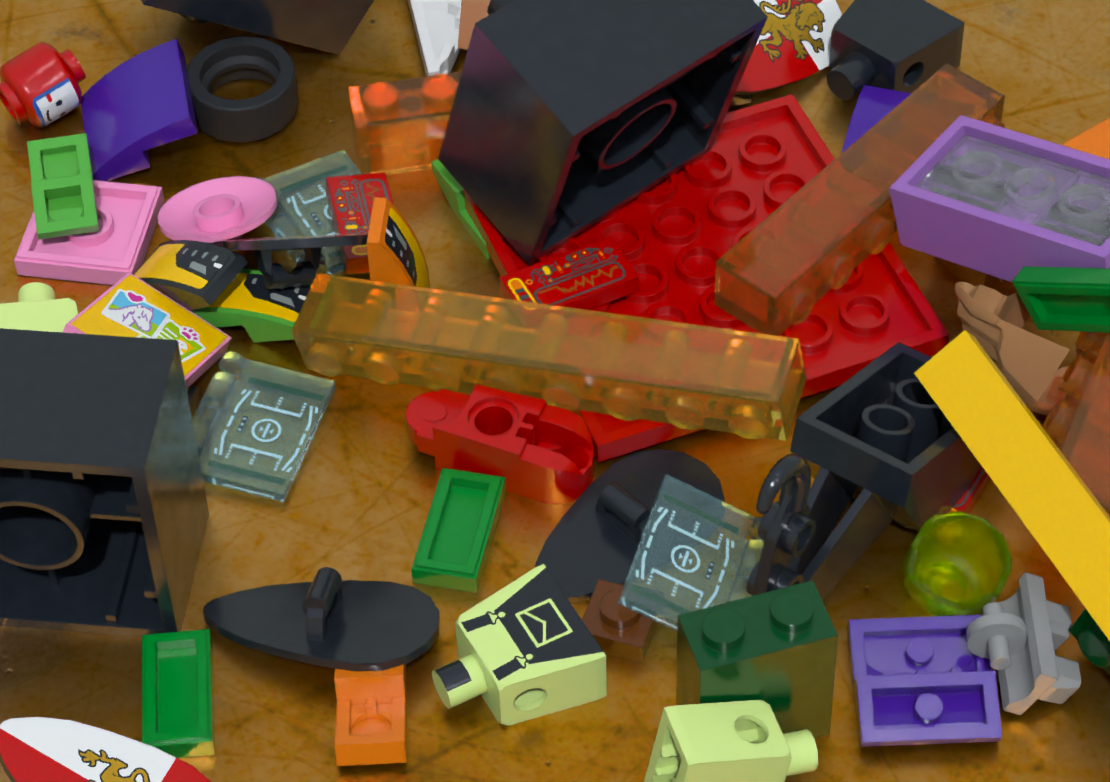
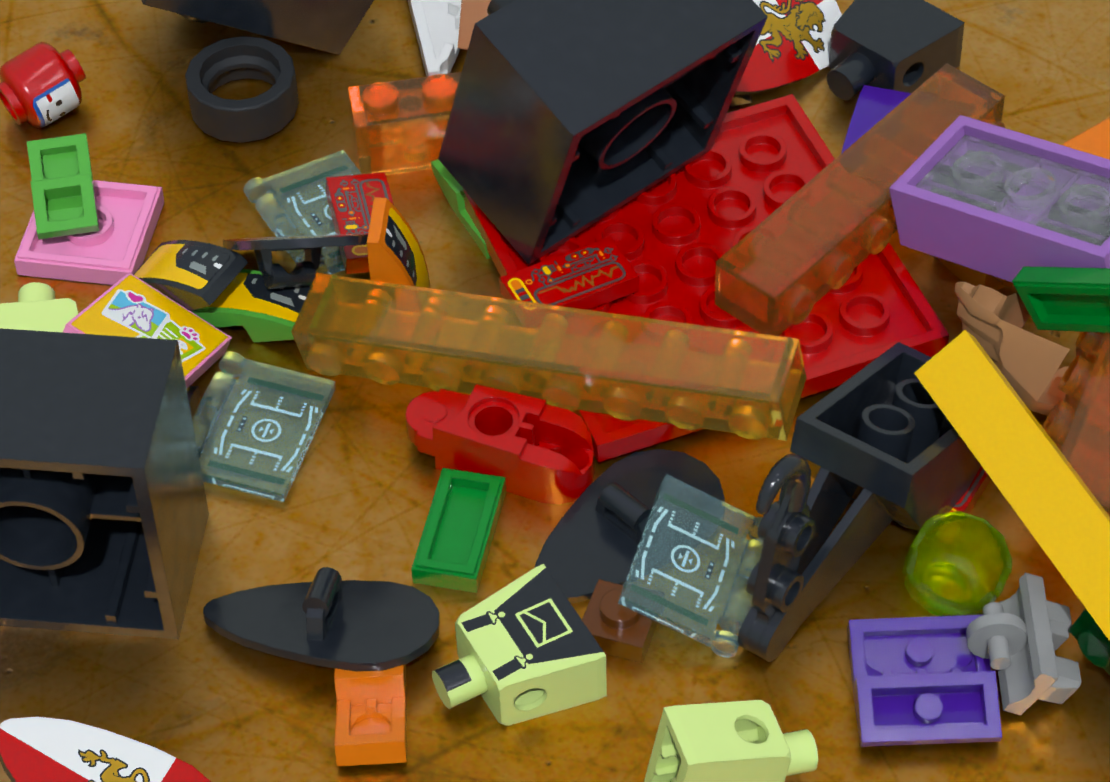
(136, 110): dark purple slope -> none
(178, 693): green tile -> none
(217, 209): bright pink dish -> none
(762, 649): dark green brick -> none

